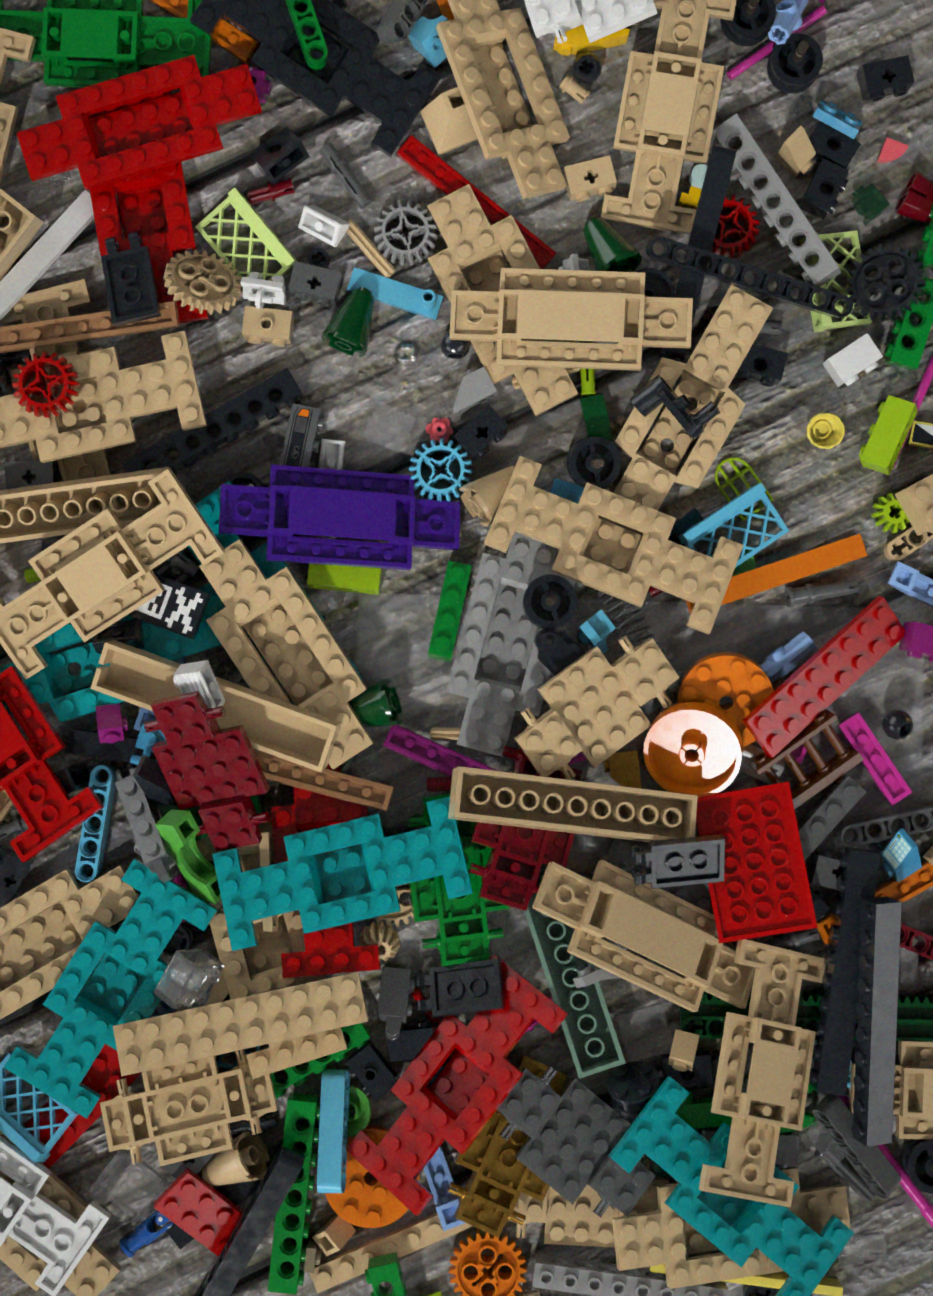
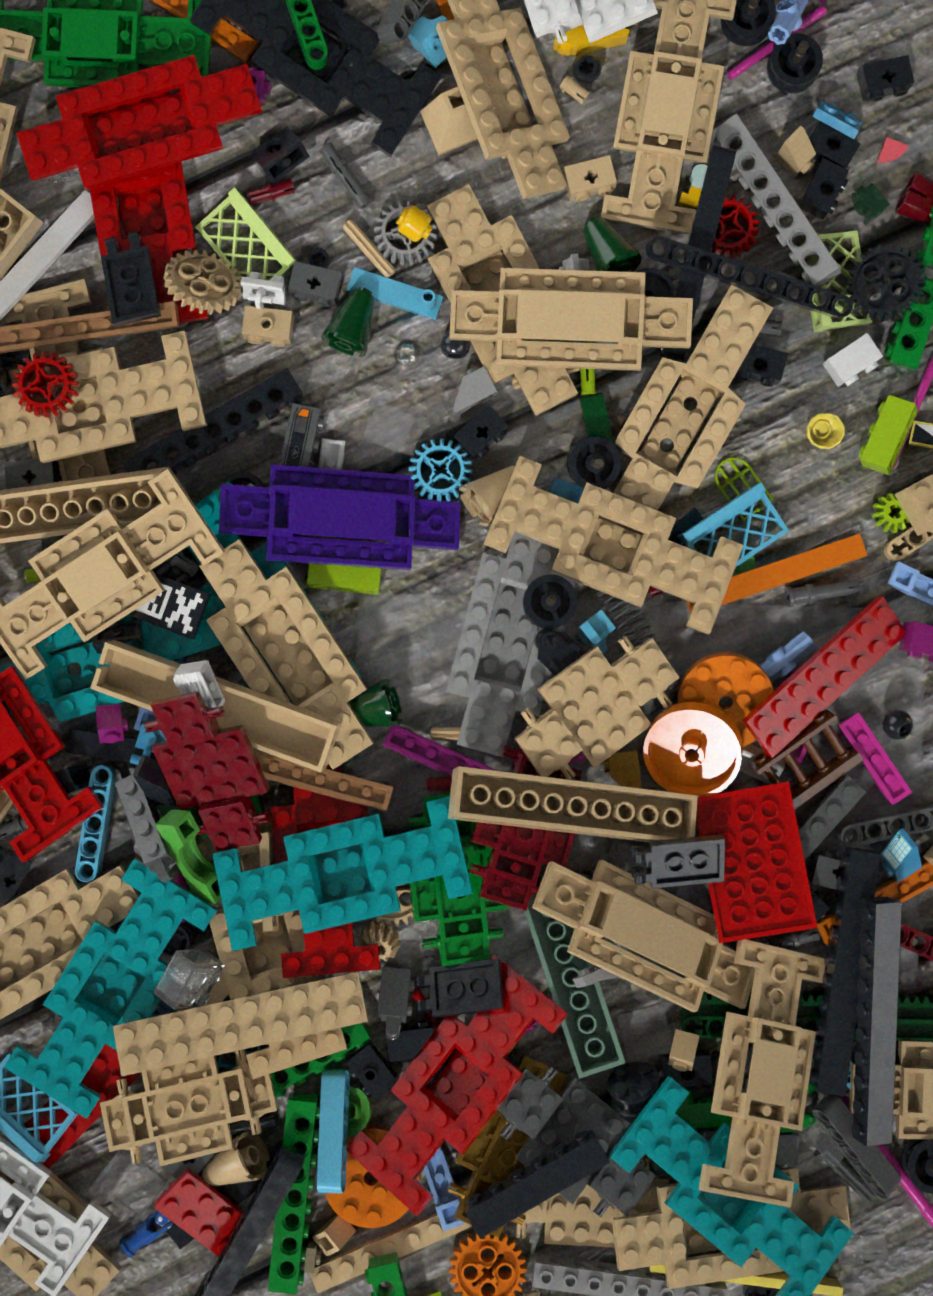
(323, 224): white slope -> none
(414, 223): none -> yellow head
(444, 424): coral plant -> none
(449, 180): red tile -> none
(449, 611): green arch -> none
(535, 1183): none -> black brick
(660, 392): black piece -> none

